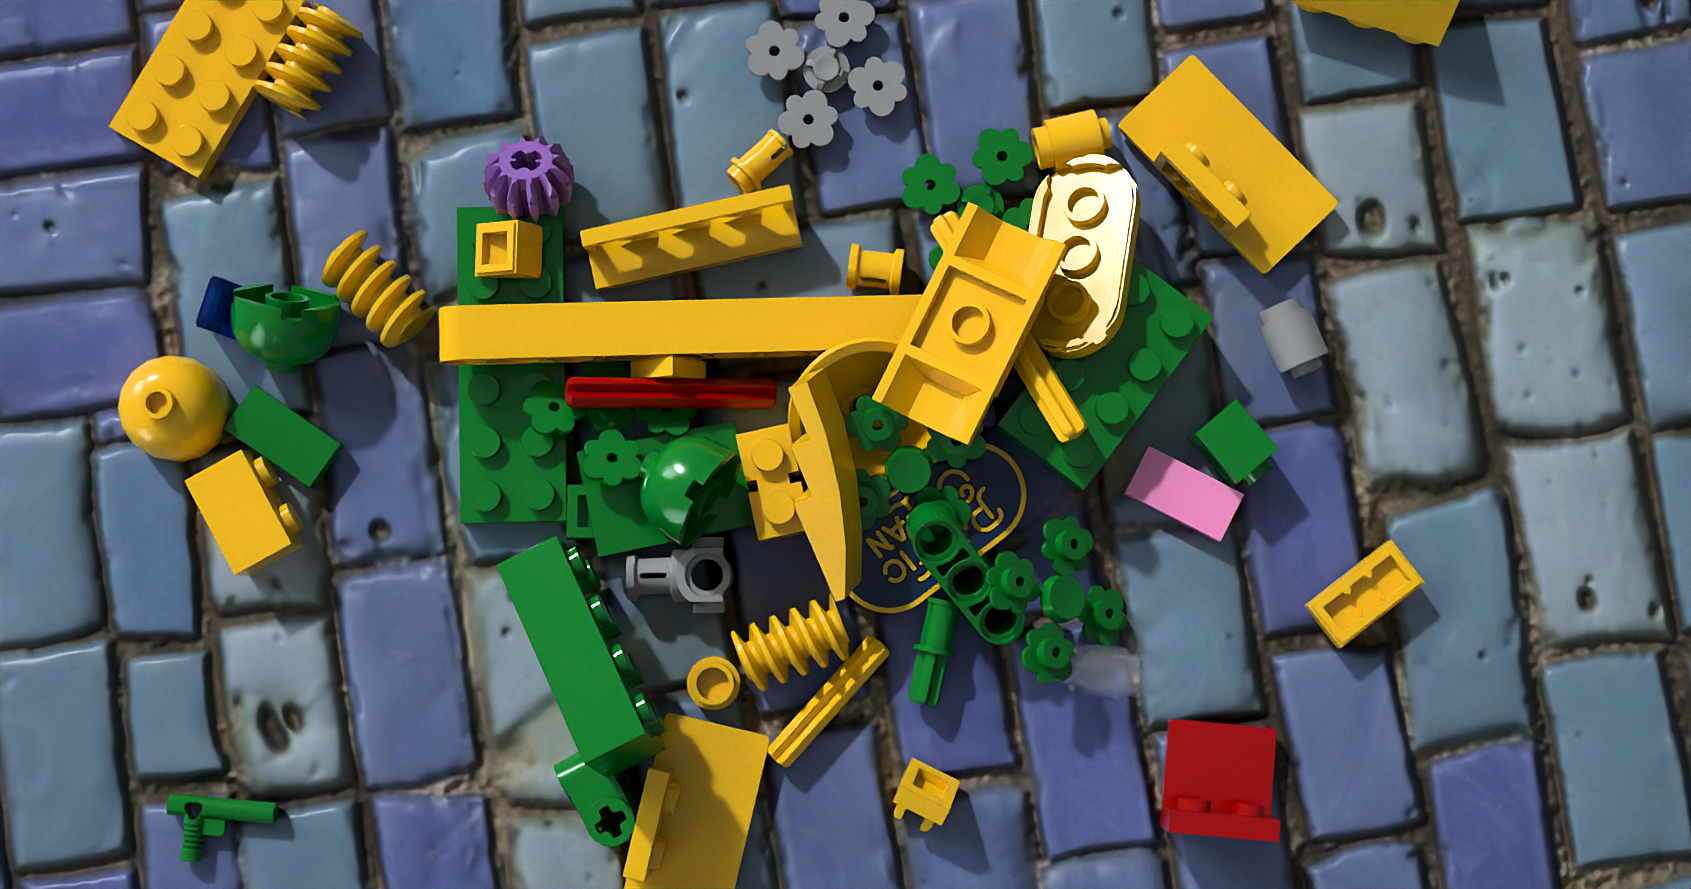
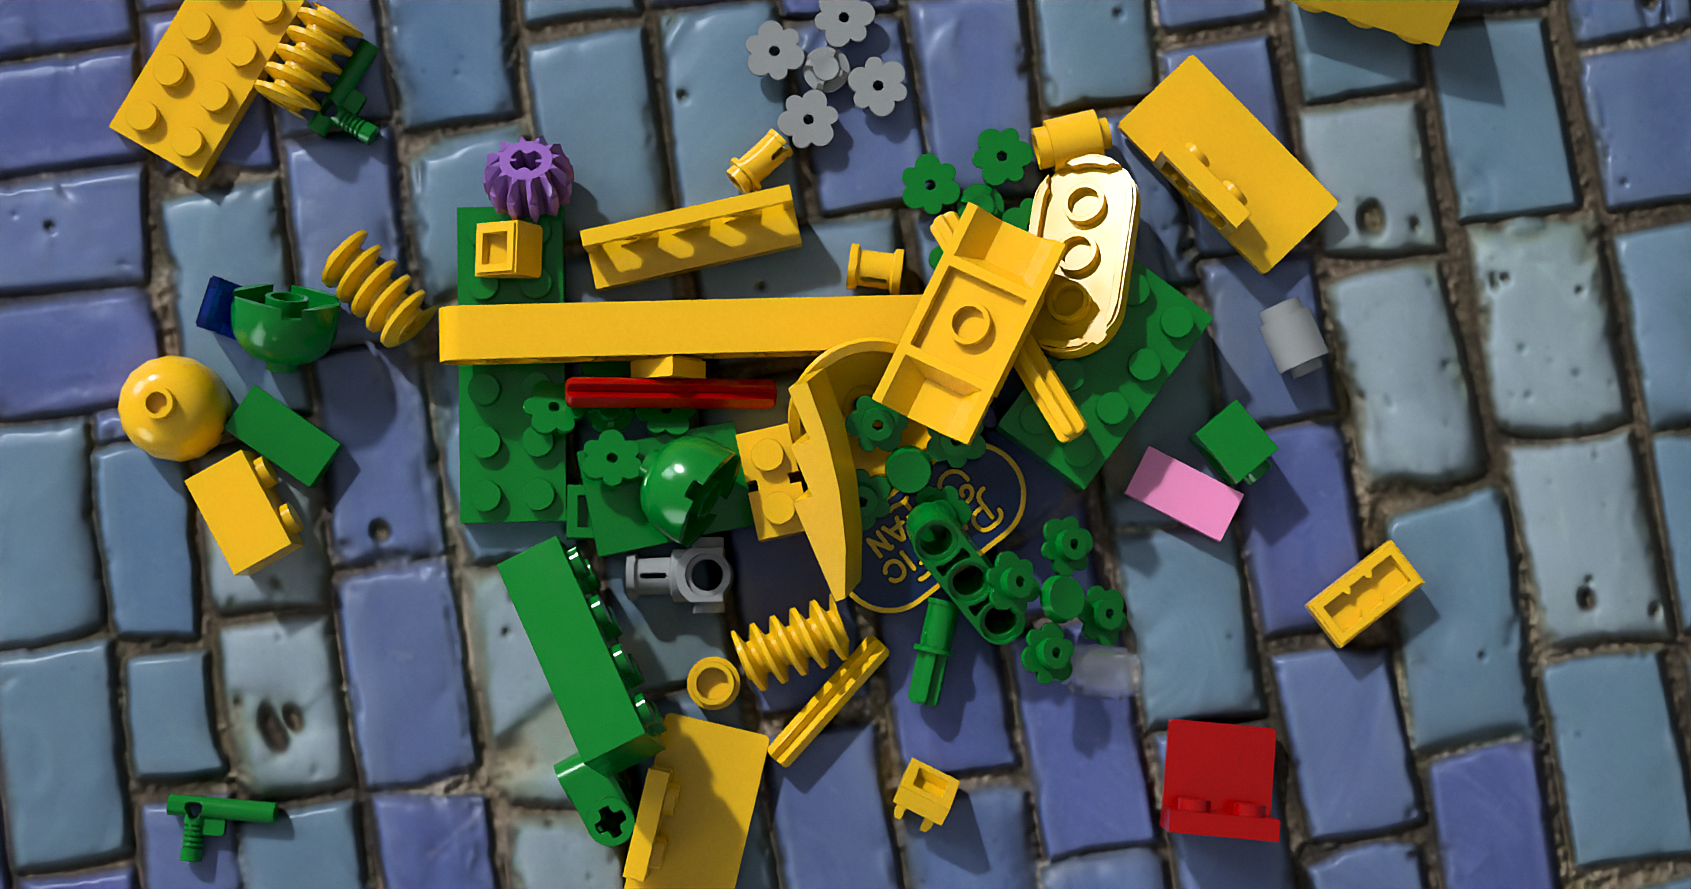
(347, 99): none -> green hose

